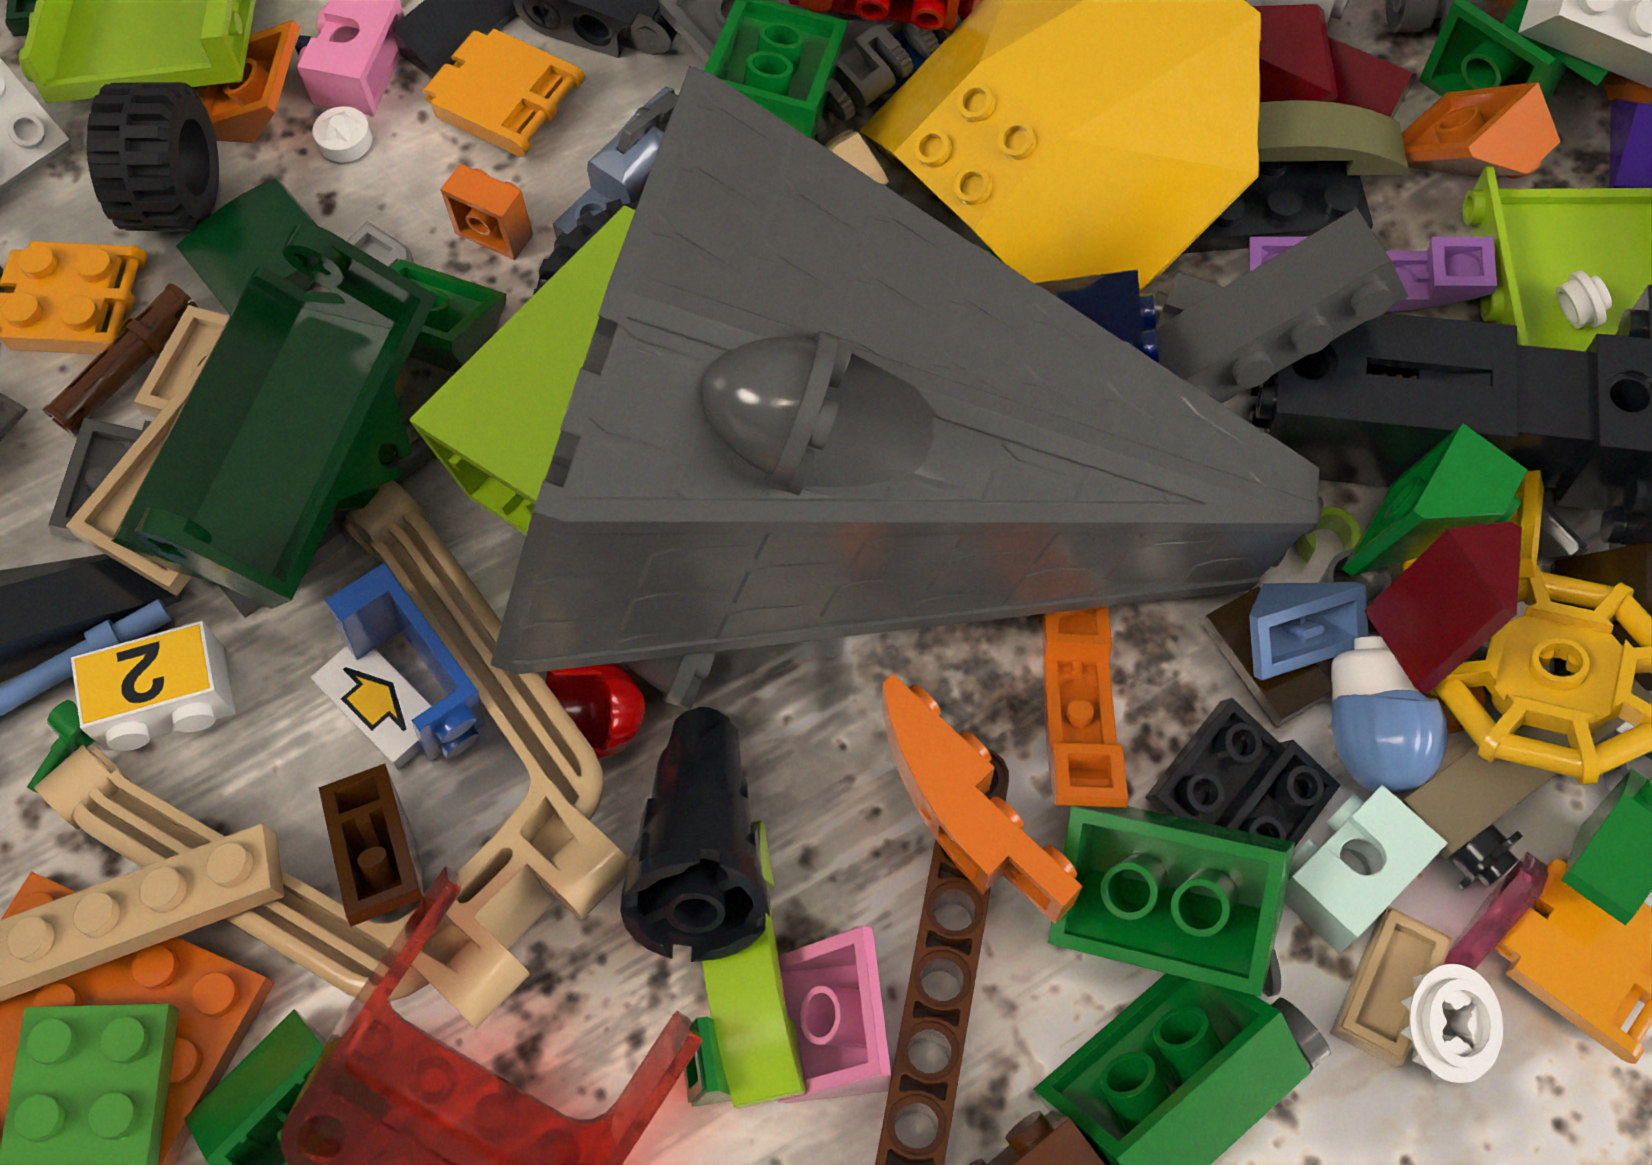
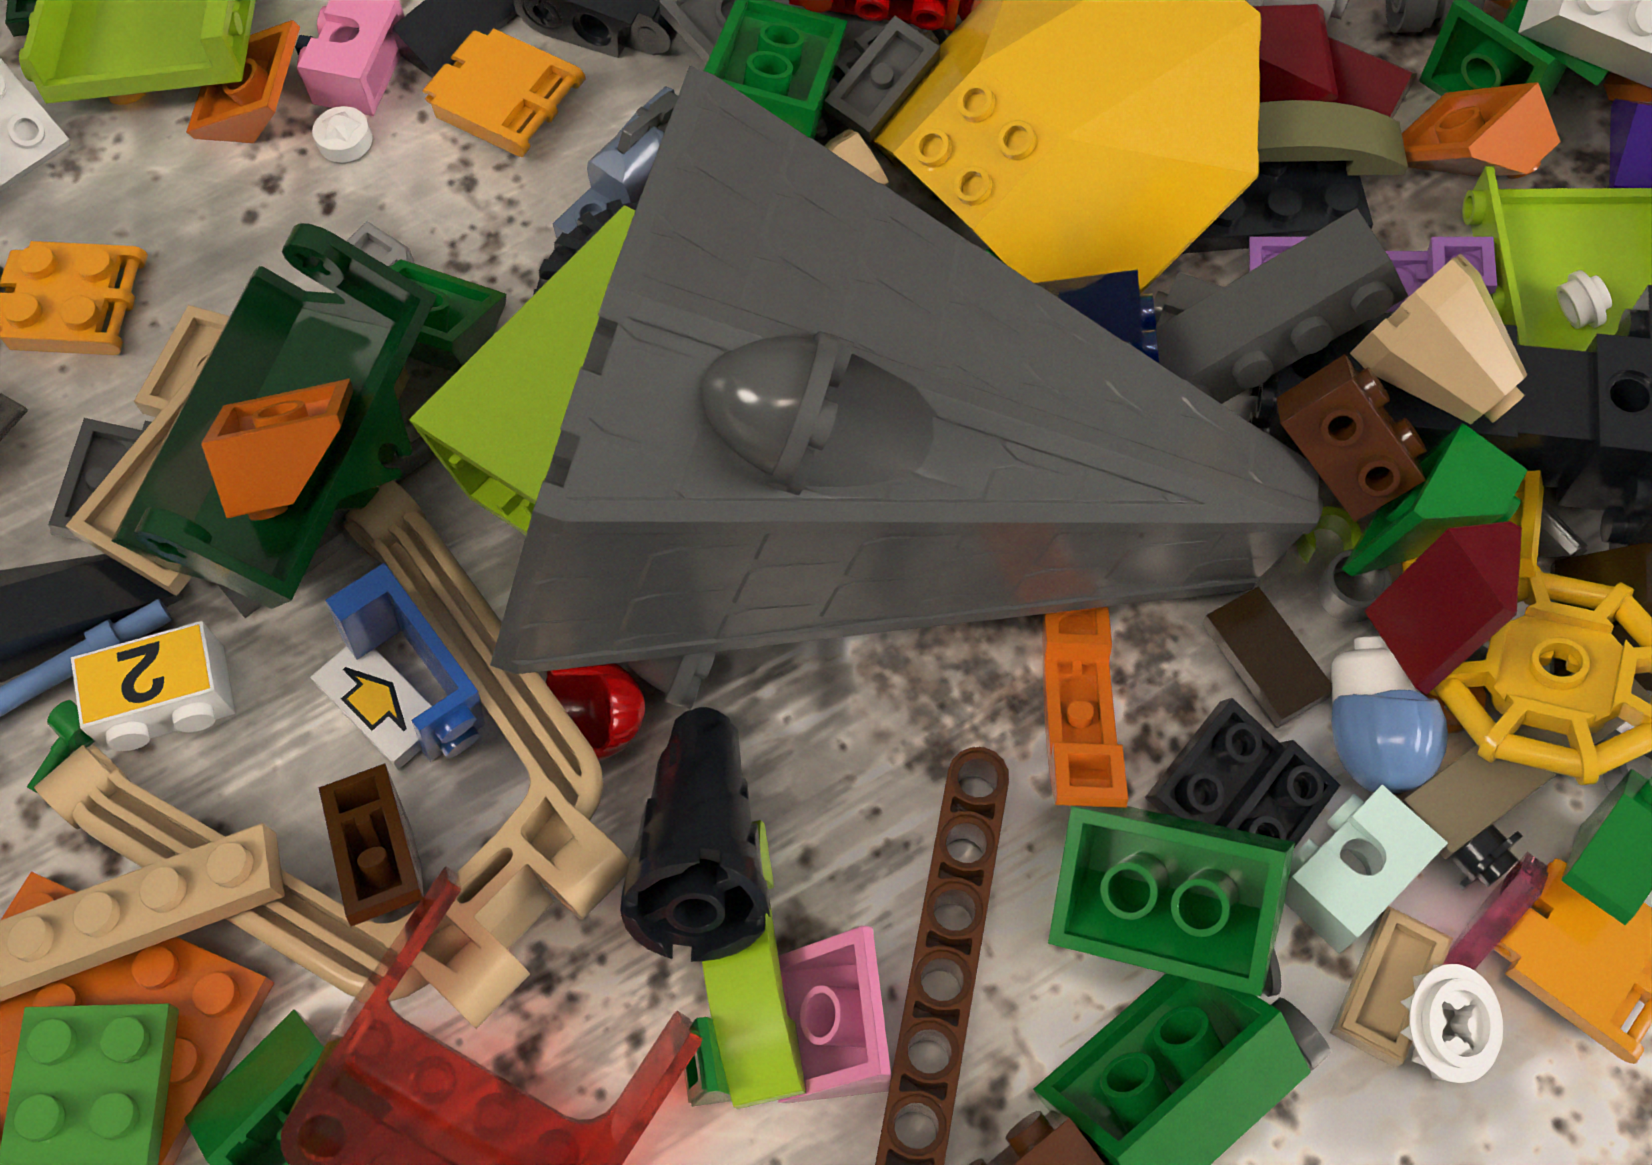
(120, 360): reddish brown pin -> none
(152, 156): black tyre -> none
(246, 236): dark green slope -> none
(271, 445): none -> orange slope
(487, 211): orange piece -> none
(882, 78): none -> dark grey plate
(948, 787): orange slope -> none
(1305, 624): medium blue slope -> none
(1351, 437): none -> reddish brown brick
(1448, 347): none -> tan cone

